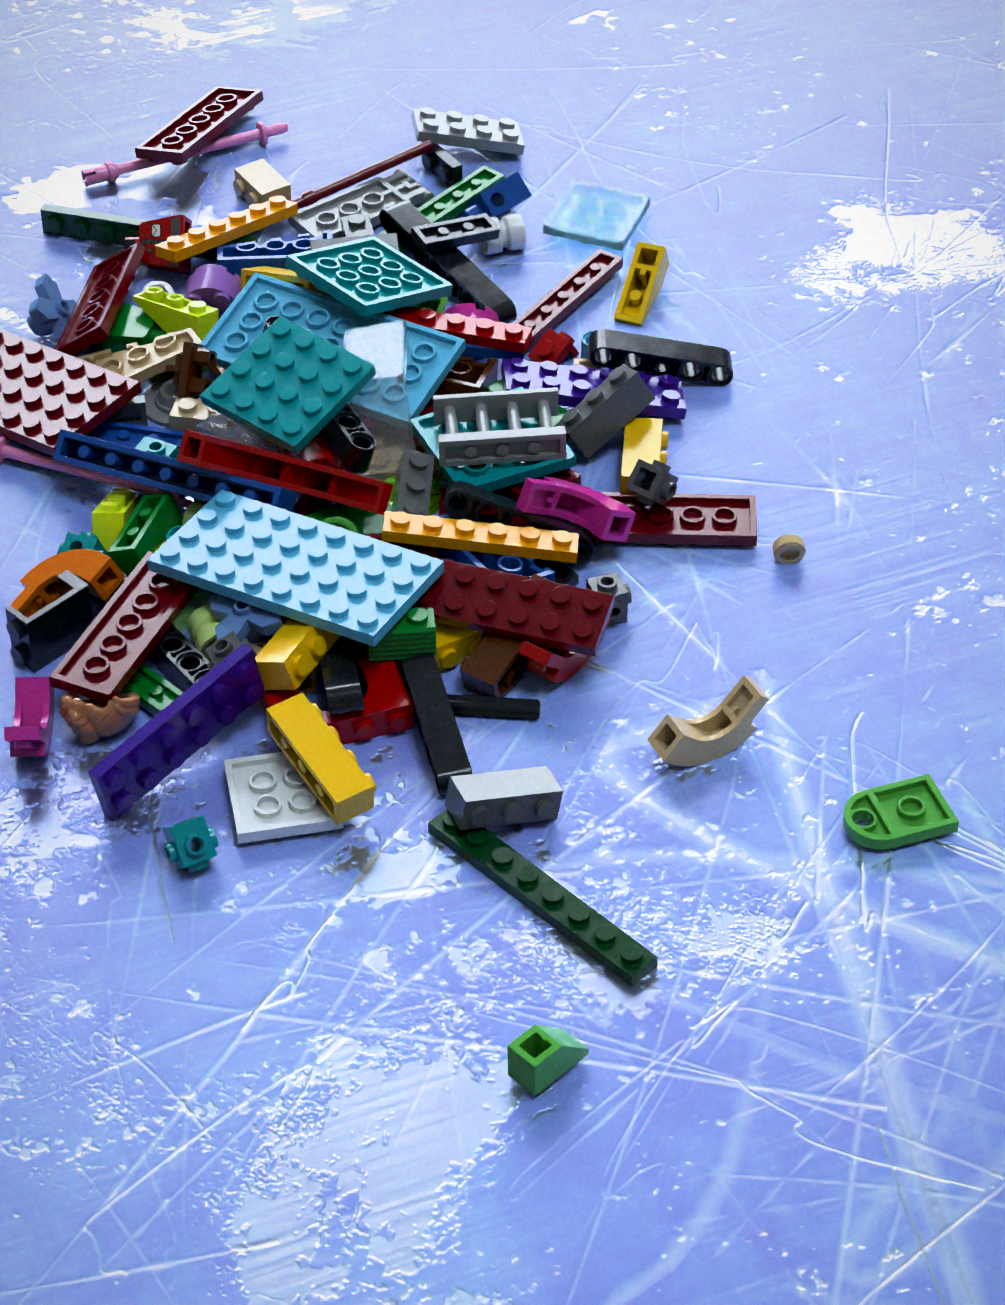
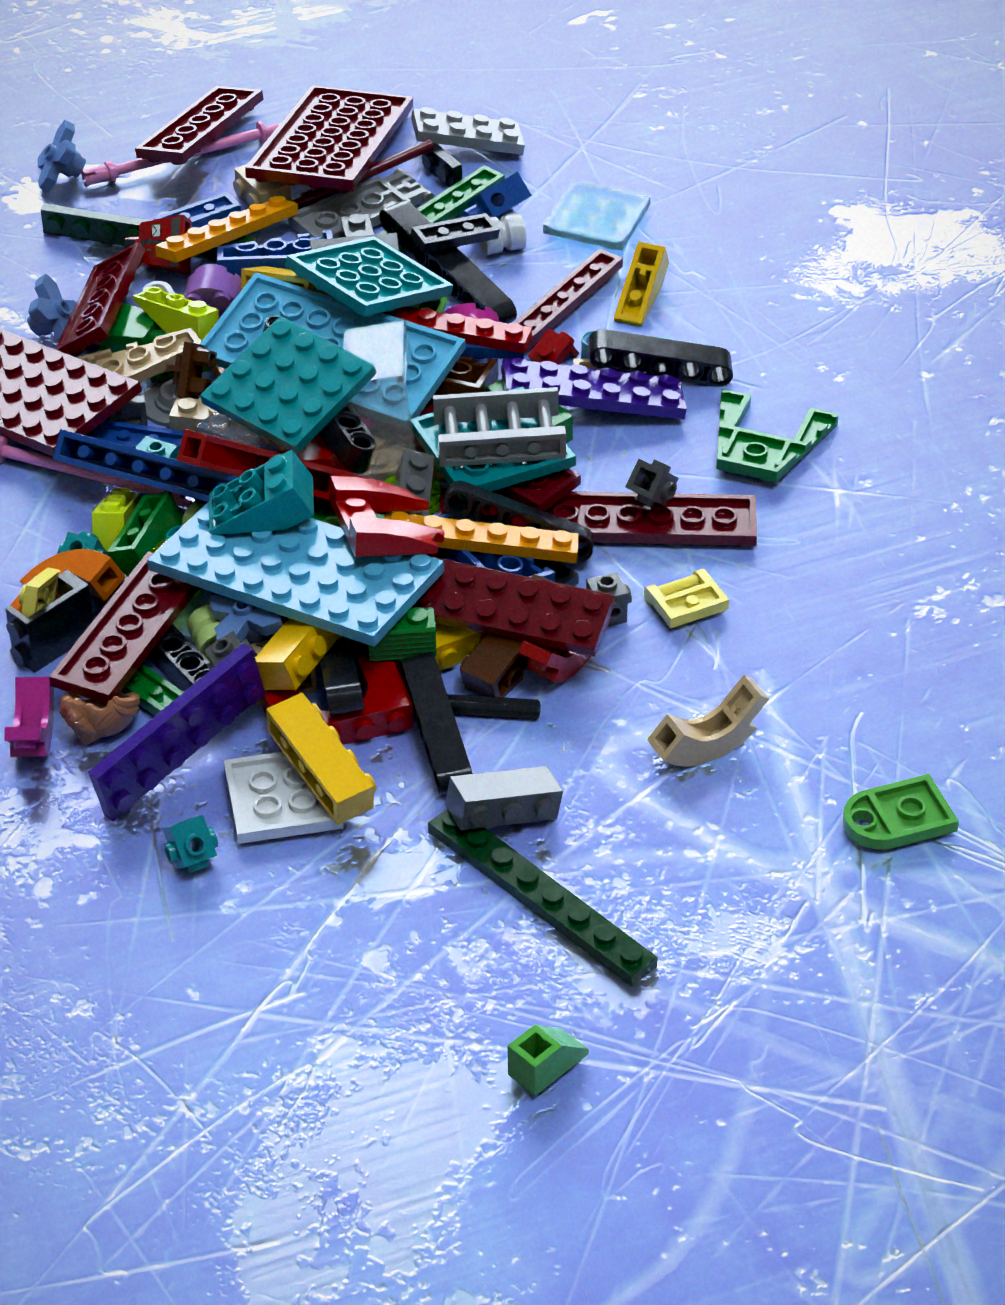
(39, 591): none -> light yellow plate
(60, 158): none -> medium blue plant
(206, 210): none -> blue plate
(263, 498): none -> teal slope
(329, 138): none -> plate
(354, 505): none -> red wedge
(578, 504): dark pink arch -> none
(605, 410): dark grey brick -> none
(642, 441): yellow brick -> none
(687, 598): none -> light yellow plate
(762, 453): none -> wing
(789, 549): tan tile -> none

